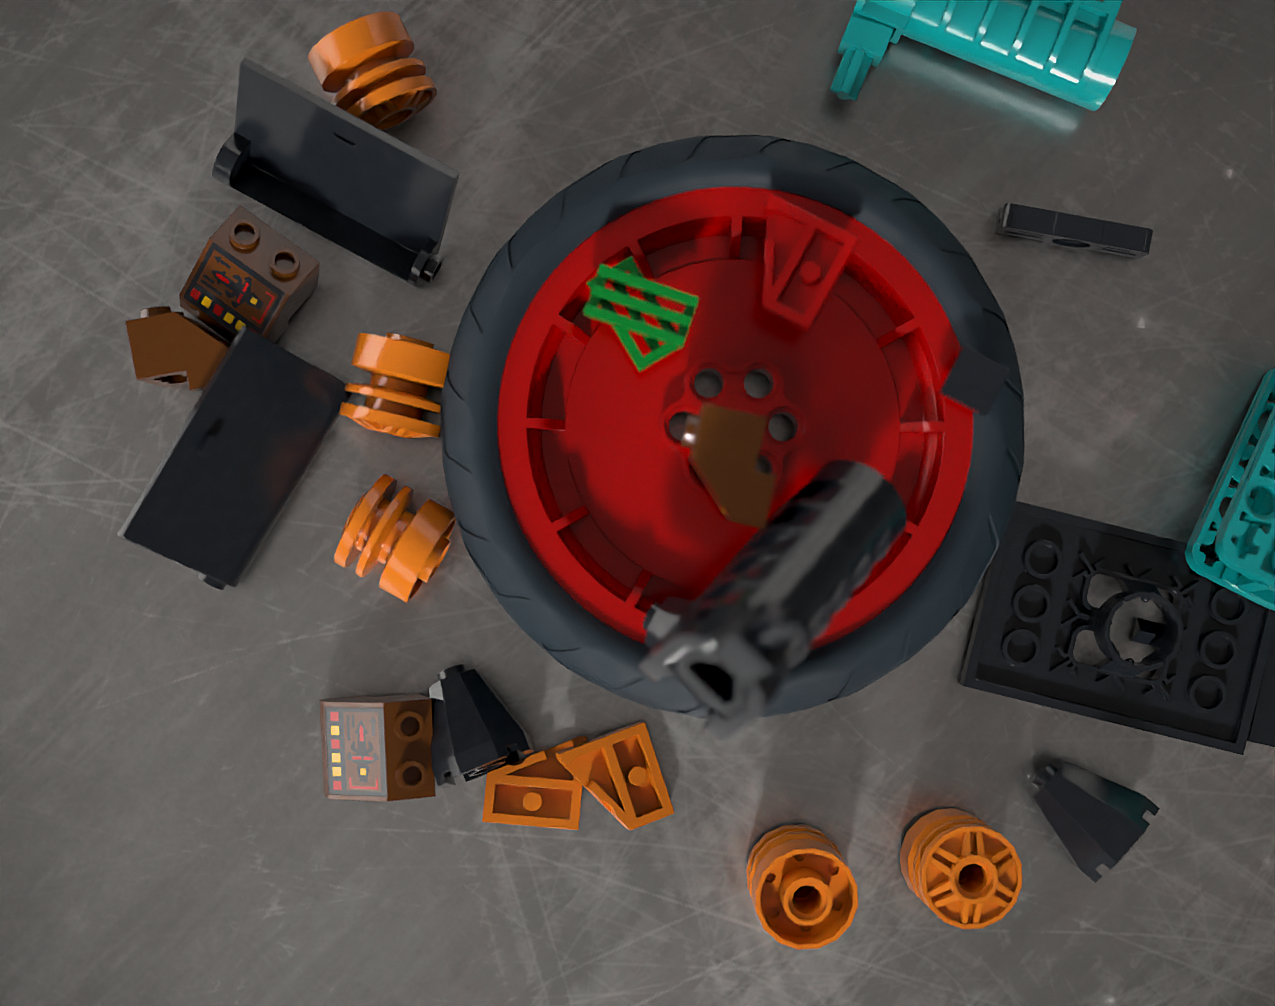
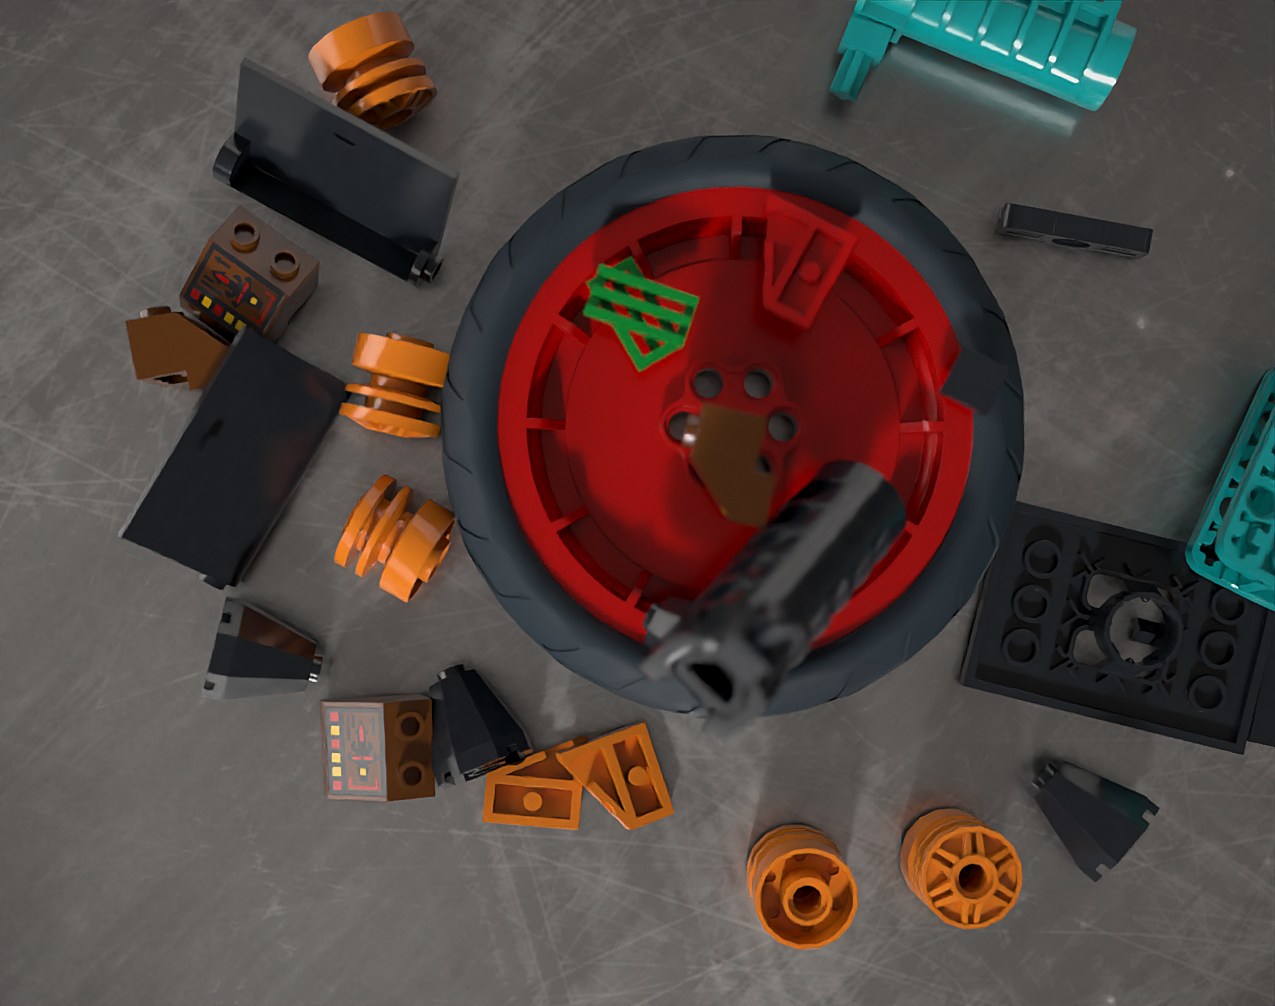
(258, 655): none -> black cone

